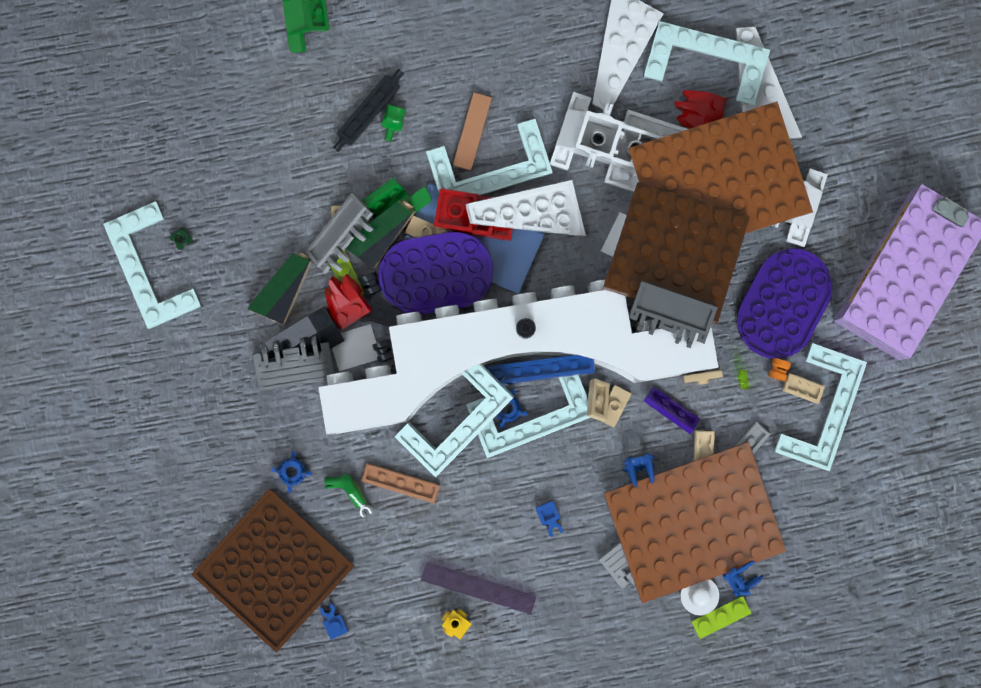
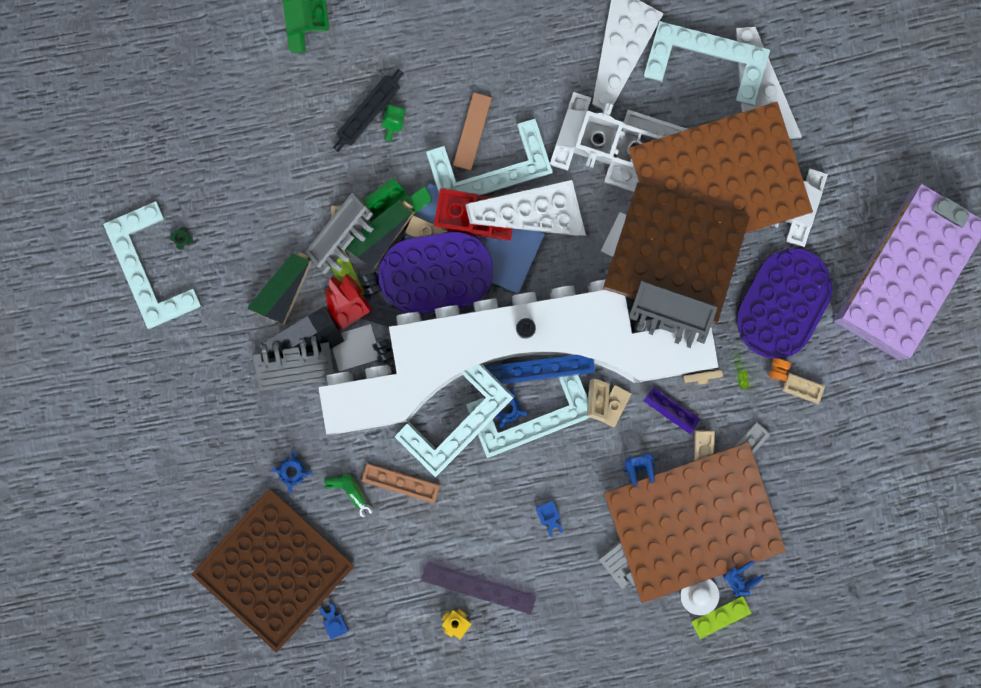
(699, 108): red plate -> none
(851, 375): light aqua plate -> none

